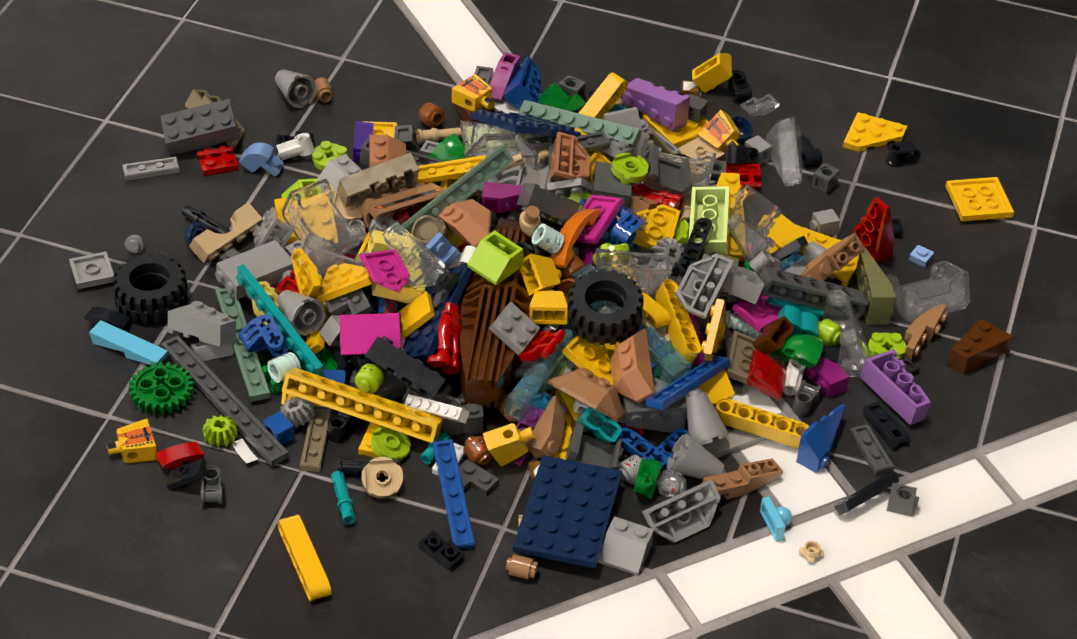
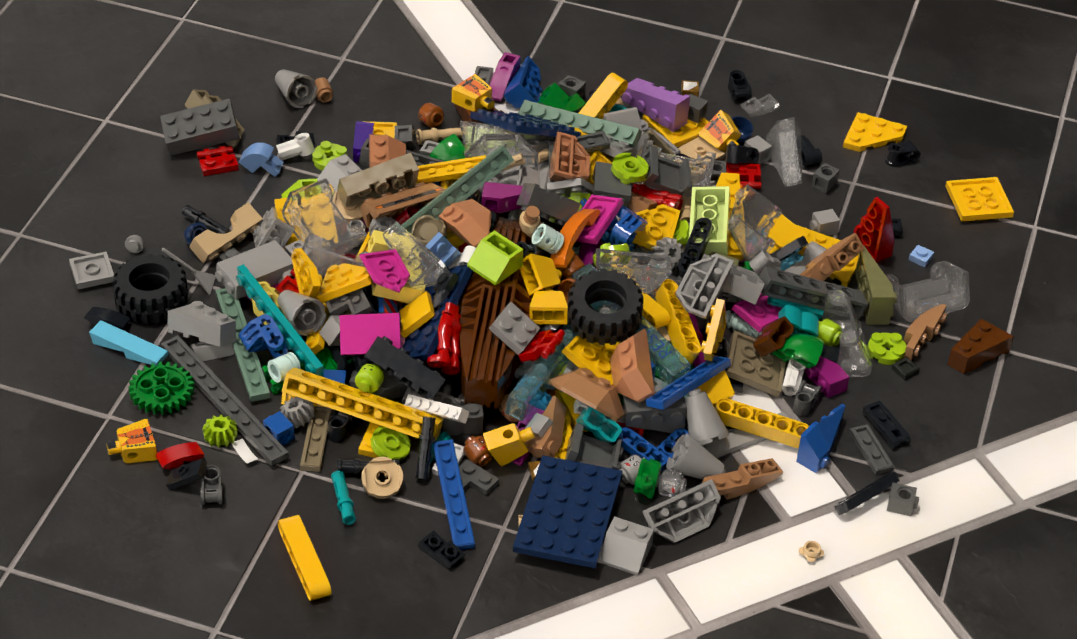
(151, 168): light grey tile -> none
(205, 279): none -> light grey piece
(426, 439): none -> black pin
(522, 567): medium nougat brick -> none
(539, 424): none -> light grey tile
(713, 72): yellow slope -> none
(766, 375): red slope -> none
(775, 518): medium azure tile -> none
(896, 386): medium lavender wedge -> none

